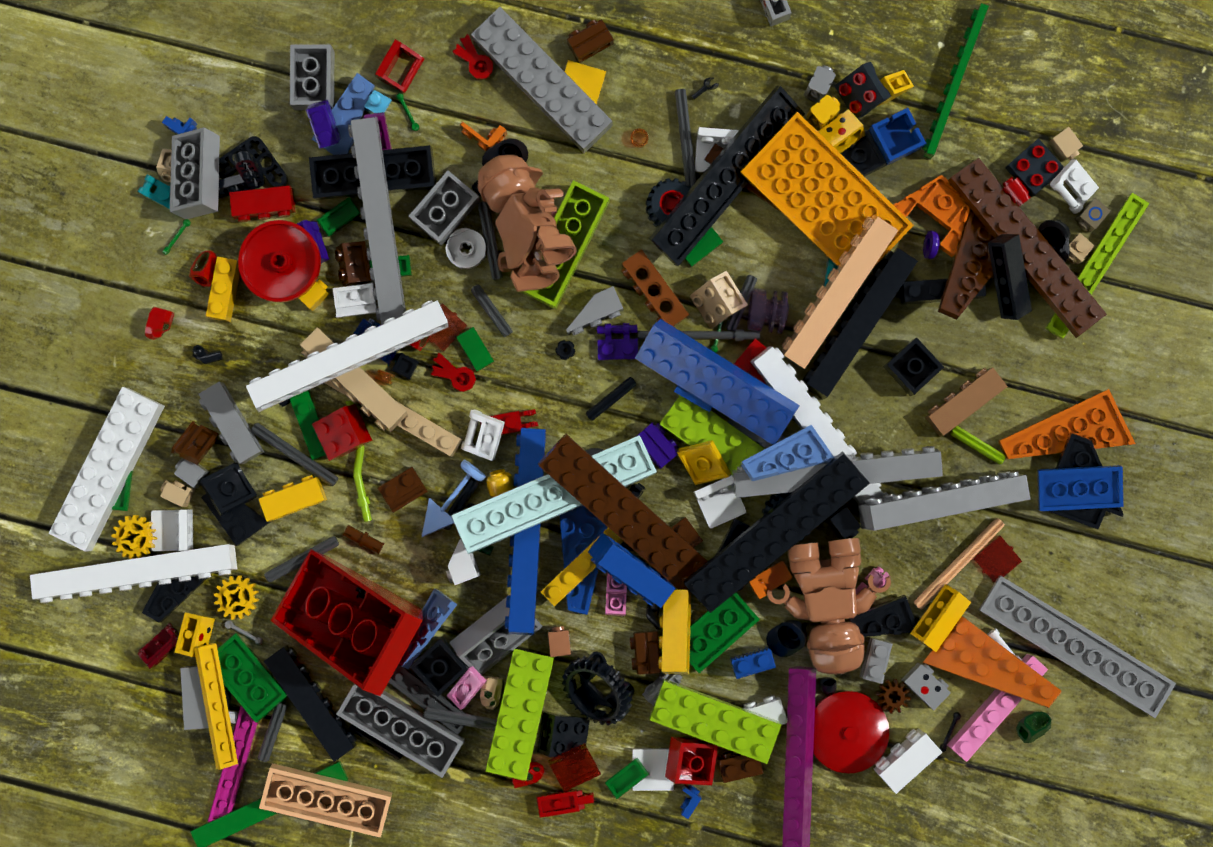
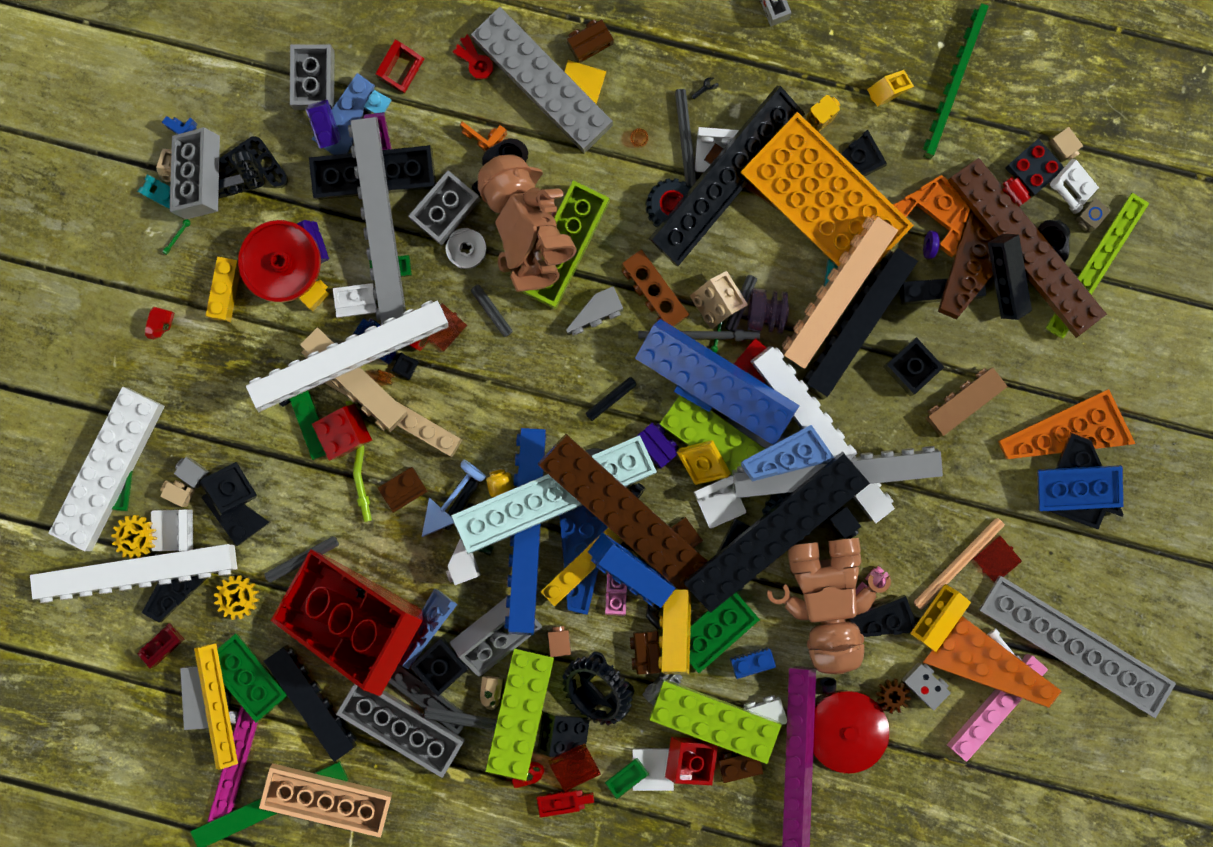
(193, 633): yellow brick -> none
(195, 443): reddish brown plate -> none
(203, 268): red rock -> none
(206, 357): black arm -> none
(229, 624): light grey hinge -> none
(230, 422): light grey brick -> none
(262, 203): red brick -> none
(272, 732): dark grey axle -> none
(292, 498): yellow brick -> none
(294, 454): dark grey axle -> none
(339, 217): green tile -> none
(352, 263): reddish brown bracket -> none
(363, 539): reddish brown pin -> none
(395, 754): black axle -> none
(415, 126): green hinge -> none
(461, 378): red piece -> none
(466, 688): bright pink plate -> none
(475, 349): green tile -> none
(488, 436): white plate -> none
(489, 237): dark grey axle -> none
(513, 421): red hinge -> none
(560, 349): black plate -> none
(617, 348): dark purple plate -> none
(691, 803): blue bracket -> none
(705, 246): green tile -> none
(770, 579): orange bracket -> none
(787, 638): black piece -> none
(819, 83): light grey brick -> none
(843, 131): yellow brick -> none
(862, 90): black brick -> none
(876, 660): light grey brick -> none
(895, 139): blue piece -> none
(907, 760): white brick -> none
(943, 501): light grey brick -> none
(943, 746): black hinge -> none
(978, 445): lime axle -> none
(1033, 726): dark green rock -> none
(1079, 249): tan bracket -> none

